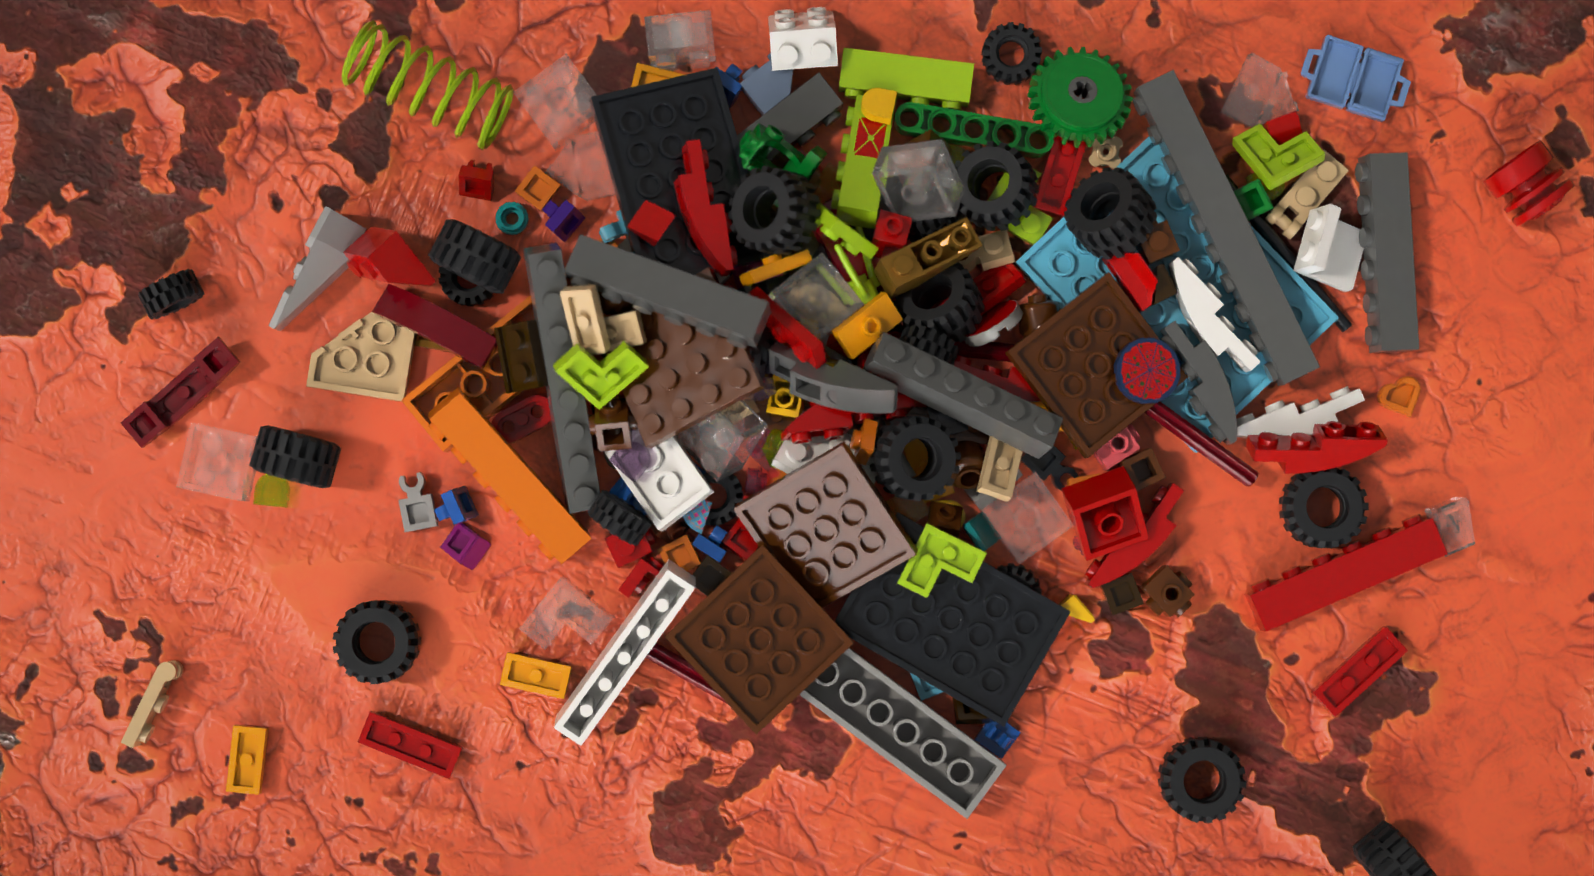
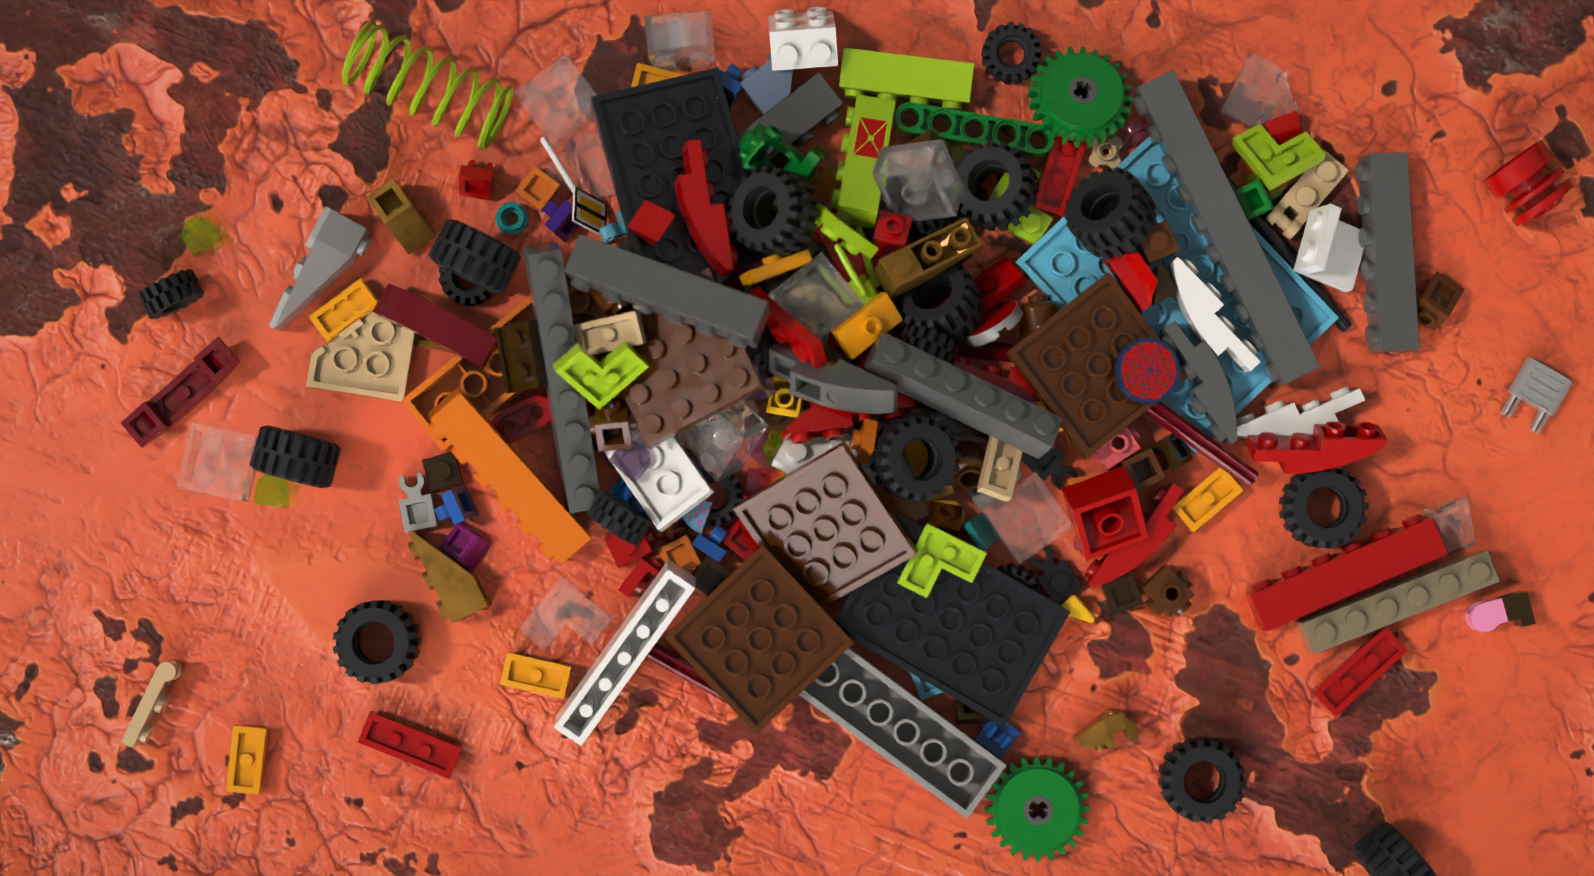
(200, 235): none -> clear neon green tile
(344, 310): none -> light orange plate
(386, 258): red slope -> none
(401, 216): none -> pearl gold slope
(442, 471): none -> dark brown plate
(456, 585): none -> pearl gold slope
(585, 318): tan plate -> none
(586, 208): none -> piece
(878, 105): yellow tile -> none
(994, 252): tan plate -> none
(1036, 832): none -> green gear
(1057, 578): none -> black plate
(1100, 730): none -> pearl gold hand
(1134, 132): none -> clear pink plate
(1174, 452): none -> dark brown tile
(1206, 499): none -> light orange plate
(1341, 73): medium blue piece -> none
(1397, 601): none -> dark tan brick
(1400, 396): orange tile -> none
(1437, 301): none -> reddish brown bracket
(1491, 612): none -> leg
(1538, 388): none -> light grey piece

